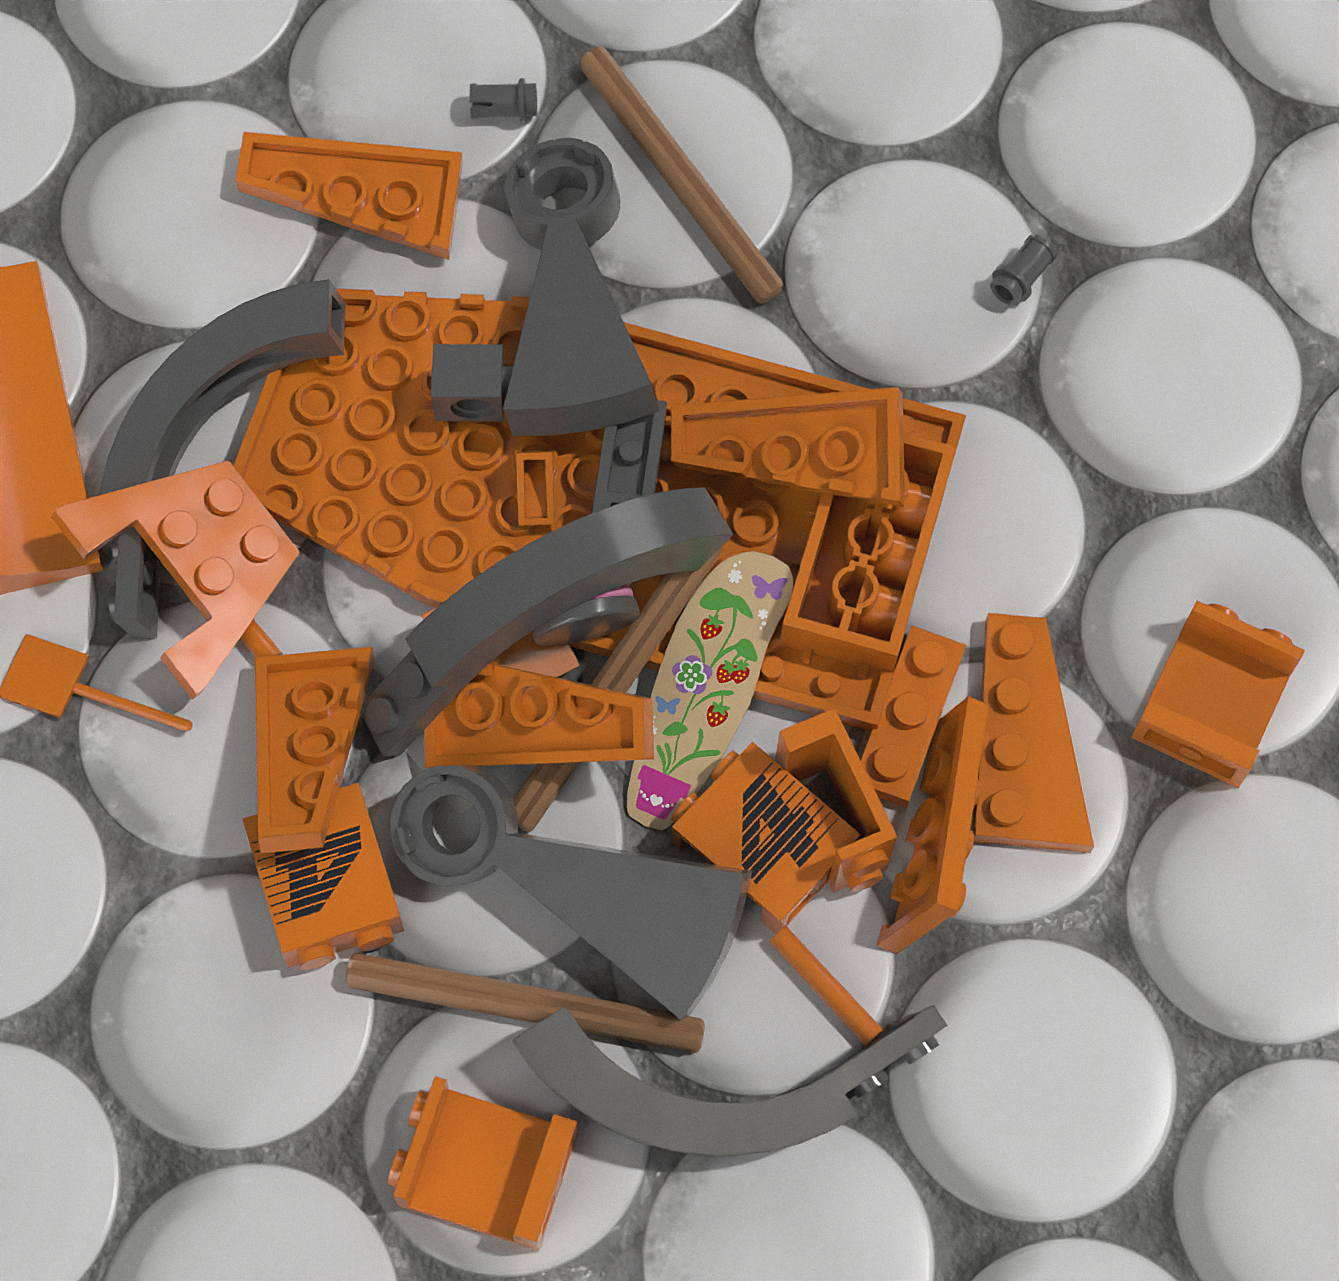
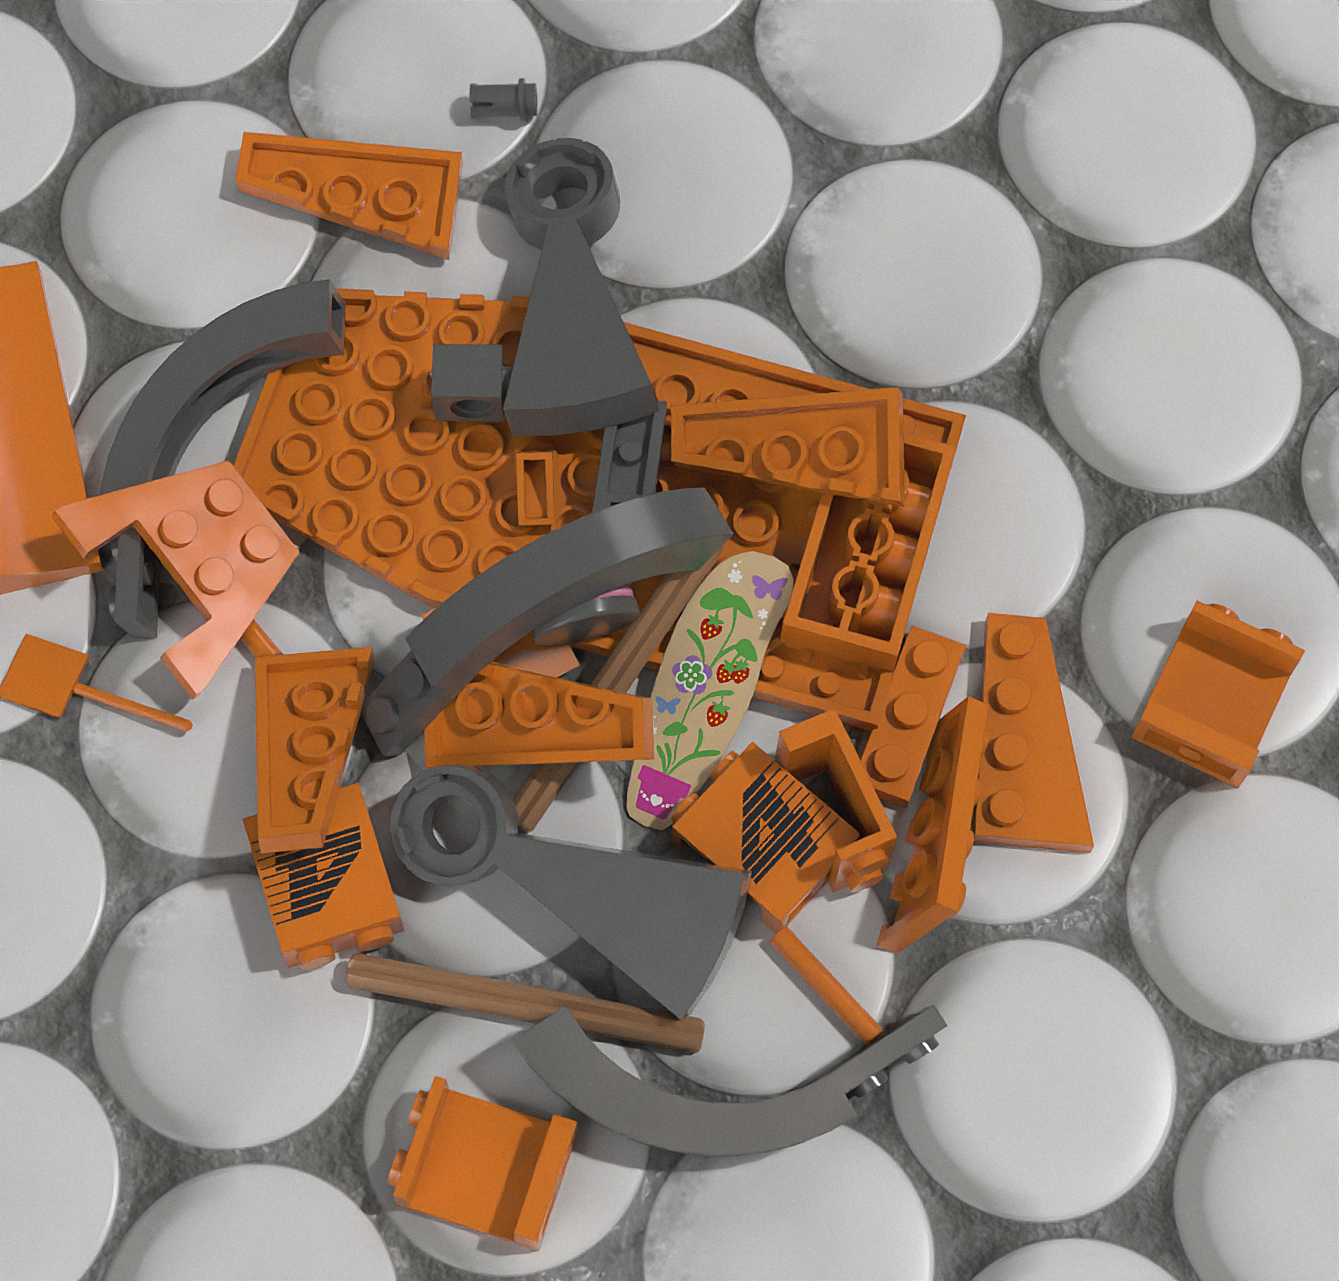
(681, 175): medium nougat axle -> none
(1022, 270): dark grey pin -> none

